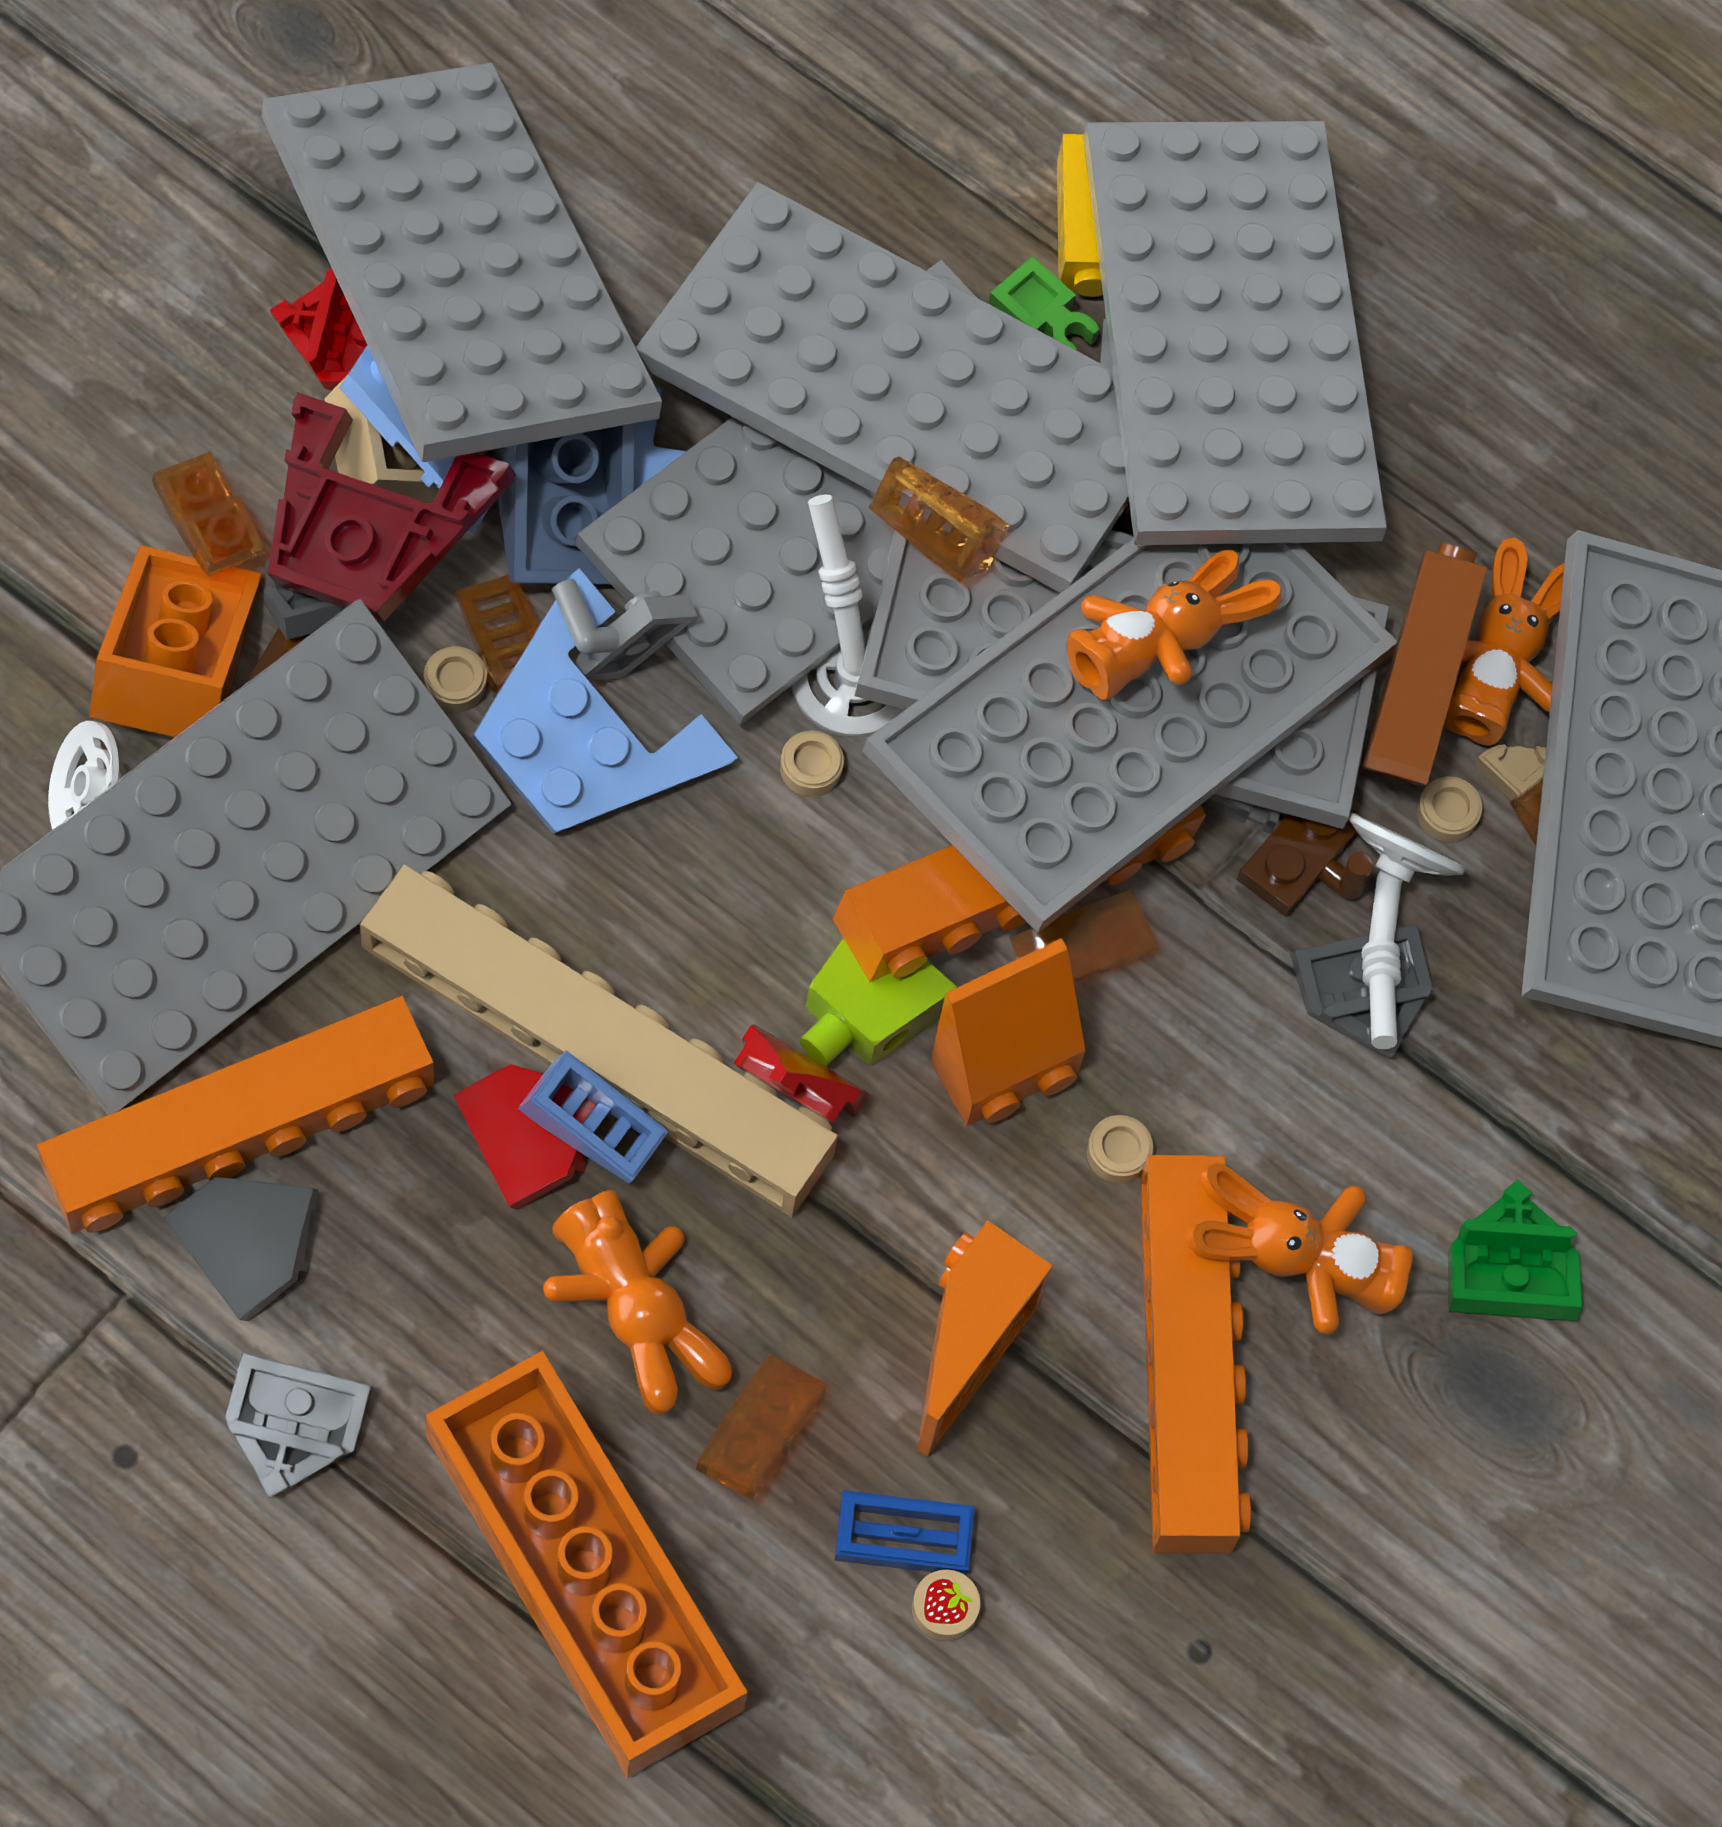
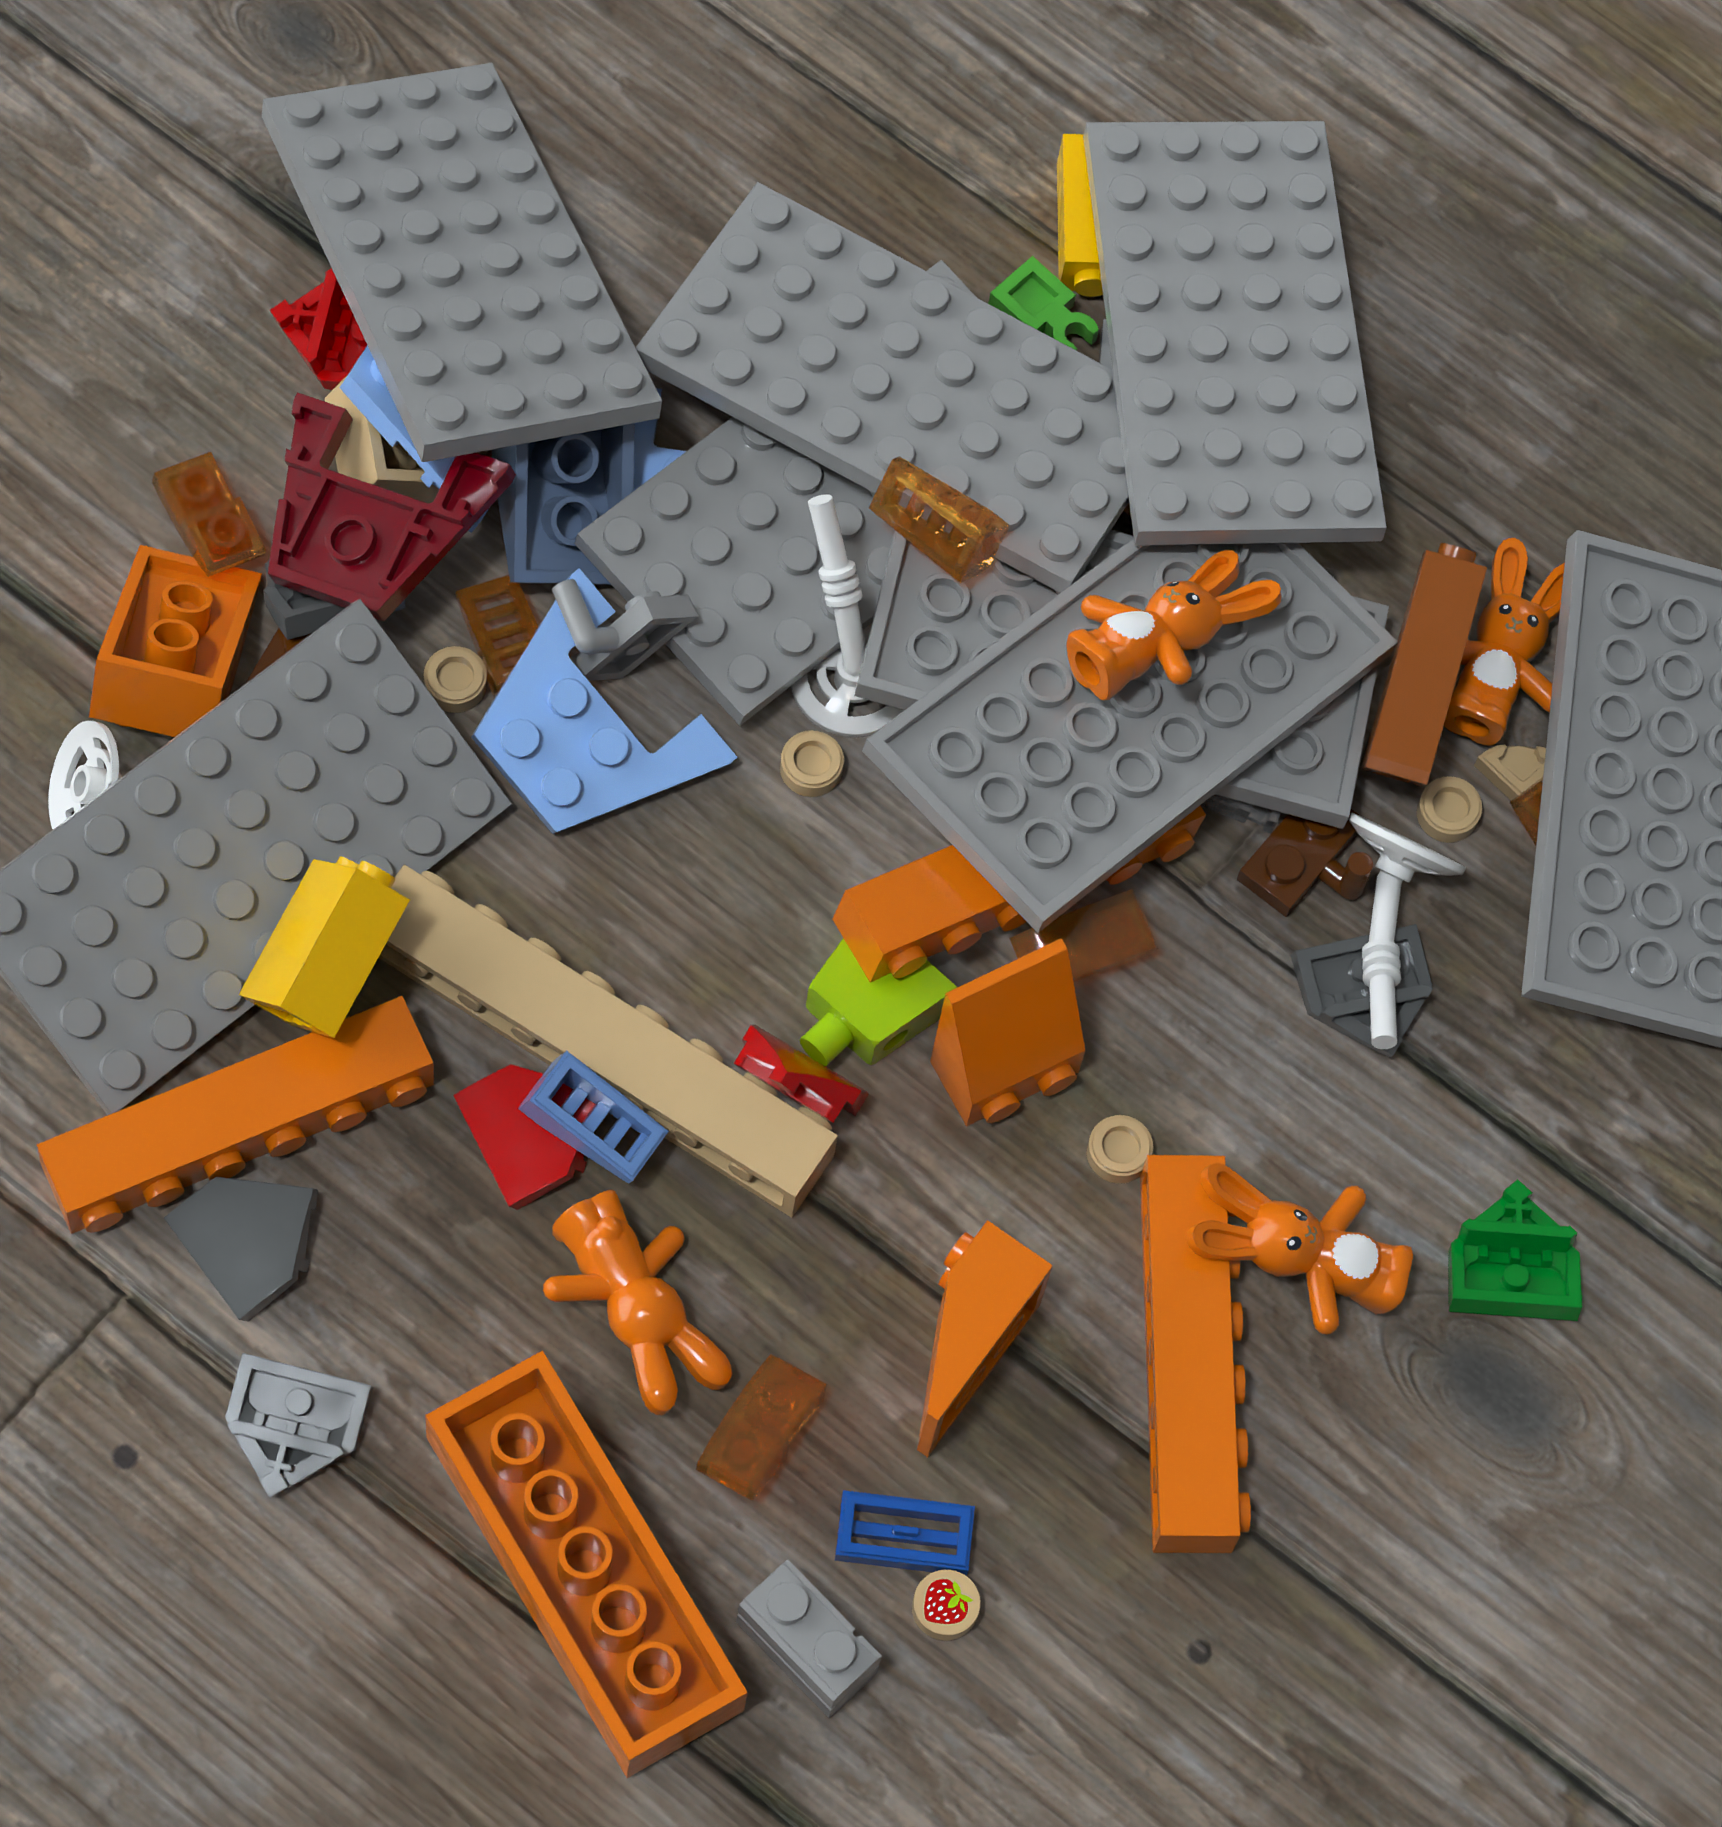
(325, 945): none -> yellow brick
(808, 1638): none -> light grey brick

